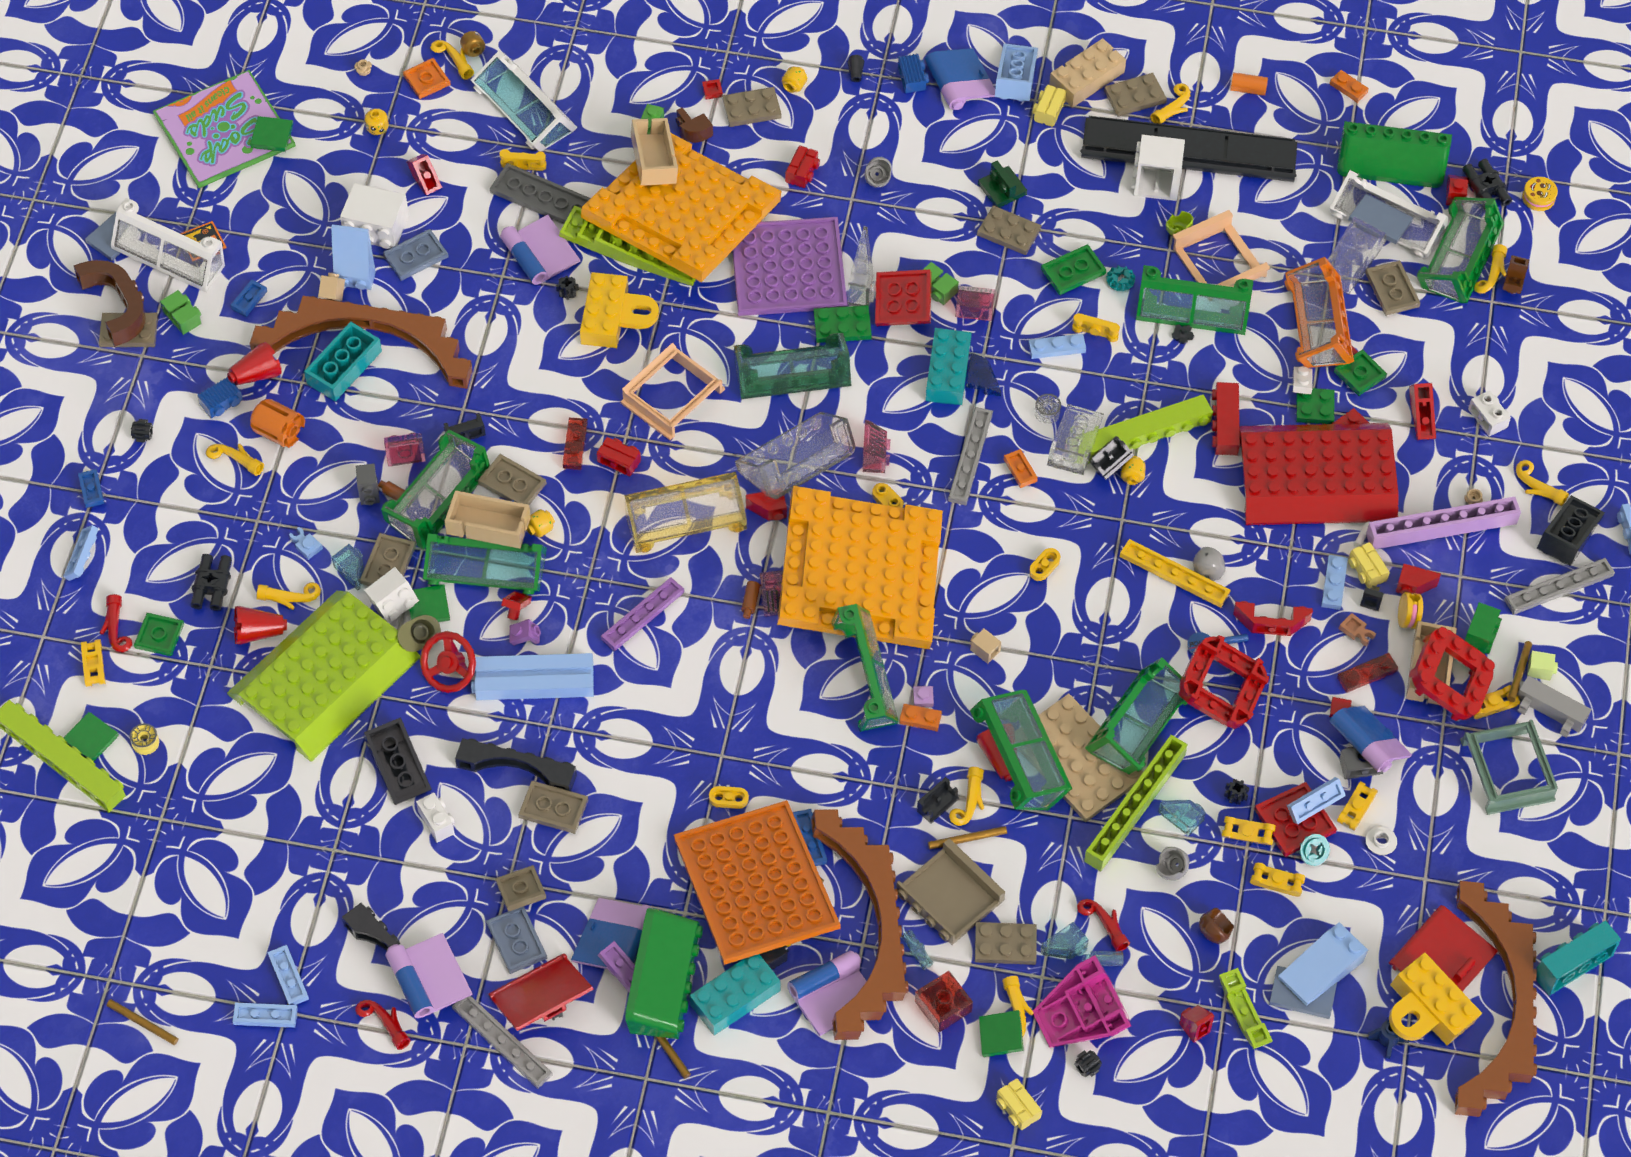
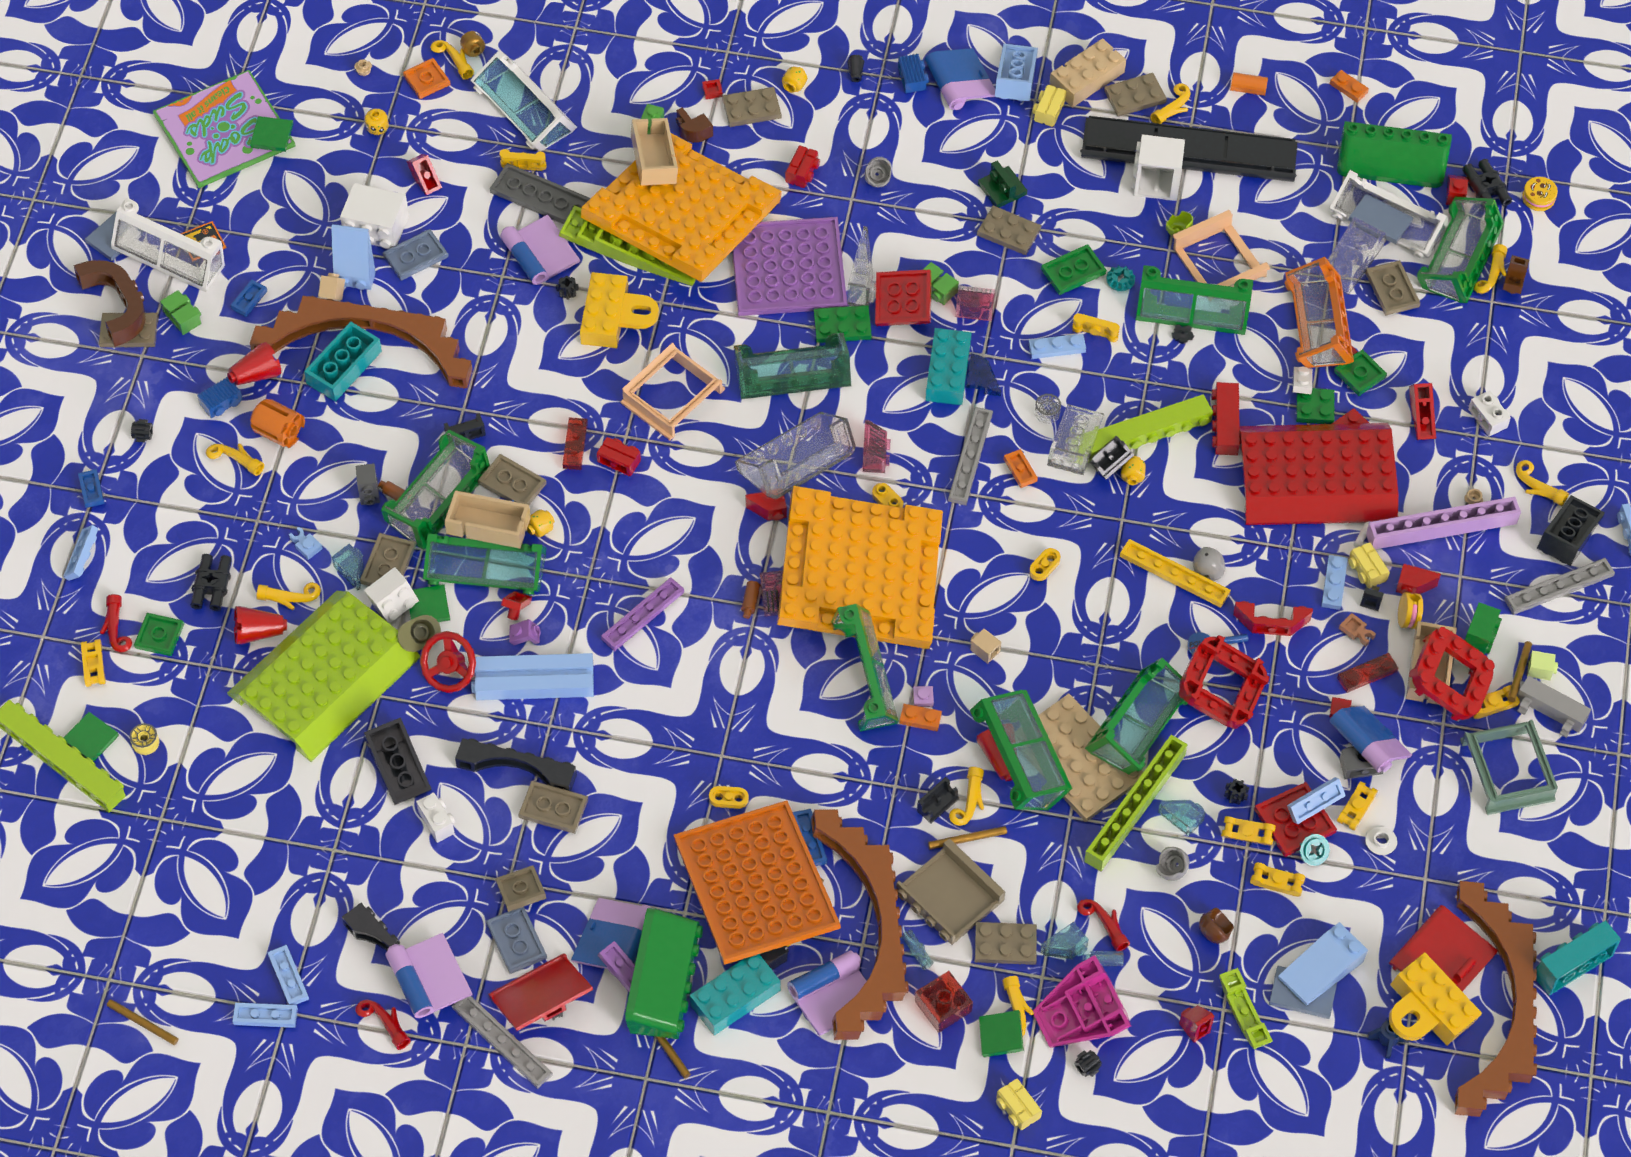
(404, 449): clear pink slope -> none
(685, 510): windscreen -> none

